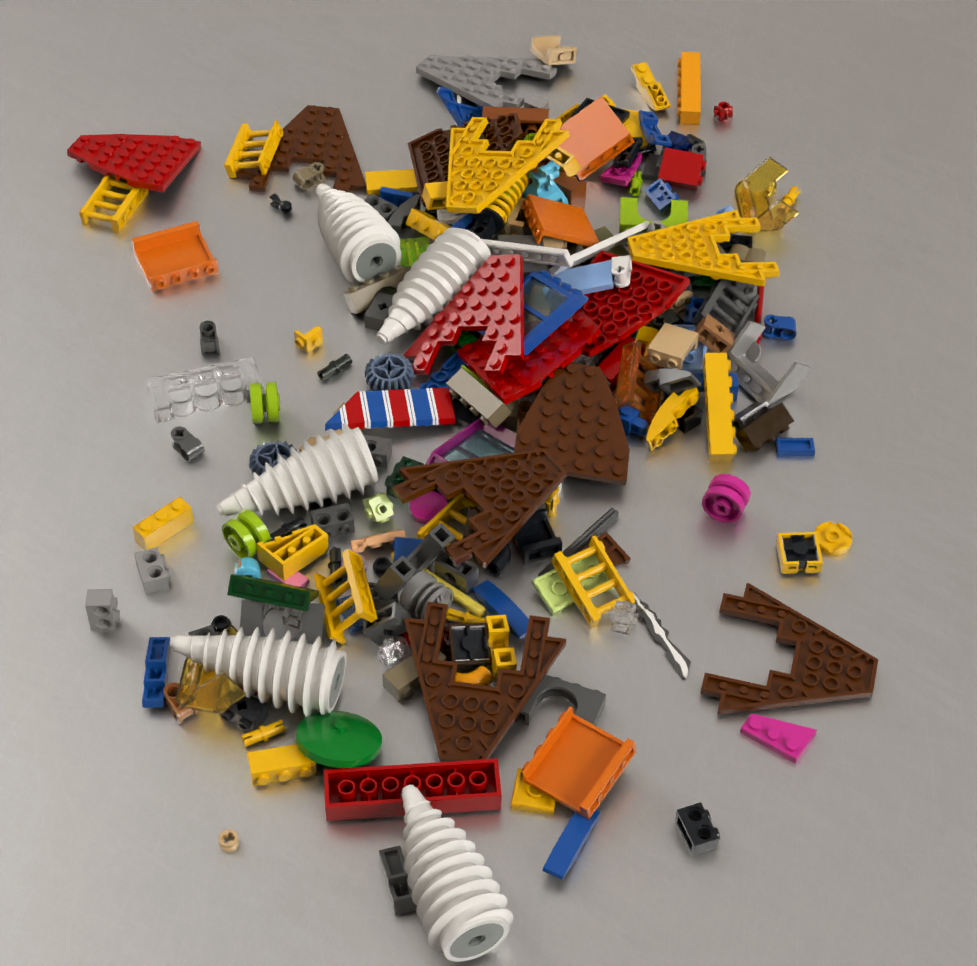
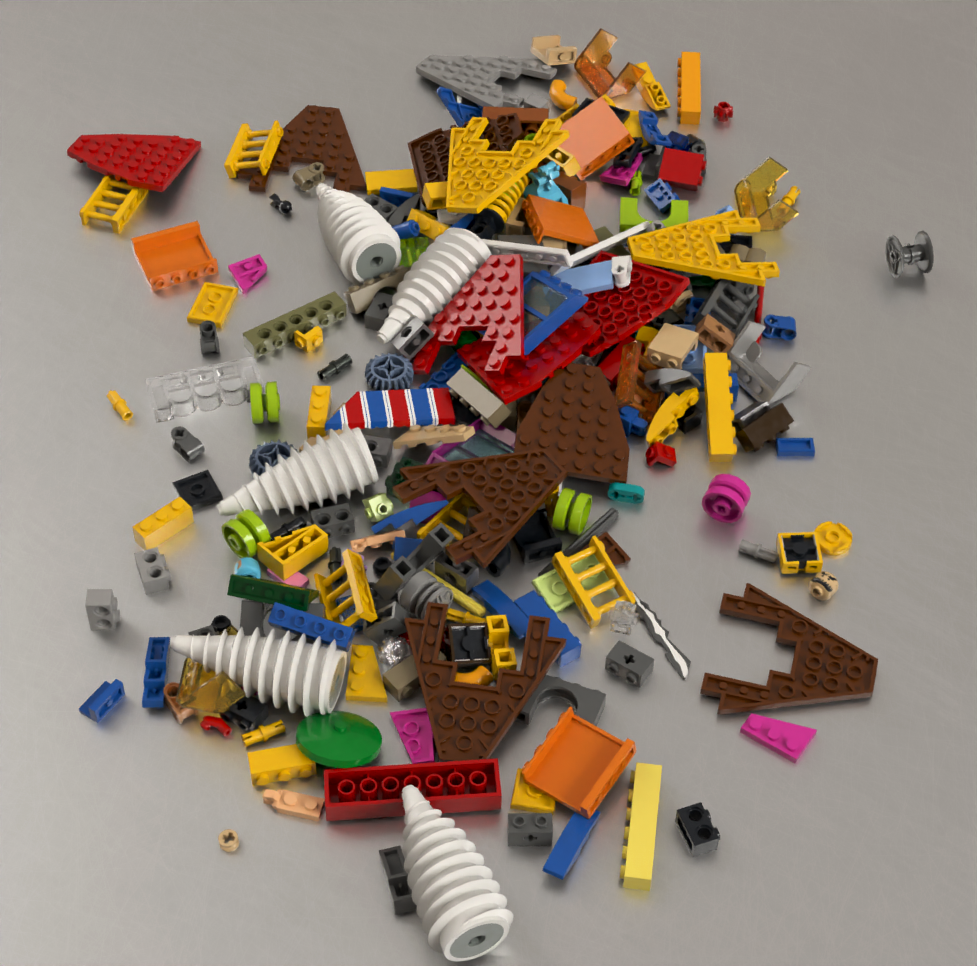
(102, 700): none -> blue panel
(119, 405): none -> yellow axle
(198, 490): none -> black tile
(212, 304): none -> yellow tile
(216, 722): none -> red arm
(247, 272): none -> dark pink wing
(281, 329): none -> olive brick
(295, 803): none -> light nougat hinge
(313, 626): none -> blue brick
(319, 411): none -> yellow brick
(364, 676): none -> yellow wing
(407, 229): none -> blue brick
(412, 338): none -> flat silver brick
(415, 734): none -> dark pink wing
(416, 514): none -> blue slope
(434, 434): none -> tan wing
(530, 829): none -> dark grey brick
(535, 605): none -> blue brick
(559, 97): none -> light orange cylinder
(572, 511): none -> lime wheel
(593, 68): none -> clear orange windscreen
(626, 493): none -> teal beam
(629, 664): none -> dark grey brick
(642, 827): none -> light yellow brick
(661, 453): none -> red bracket
(757, 551): none -> light grey axle
(824, 585): none -> tan head
(919, 252): none -> dark grey piece

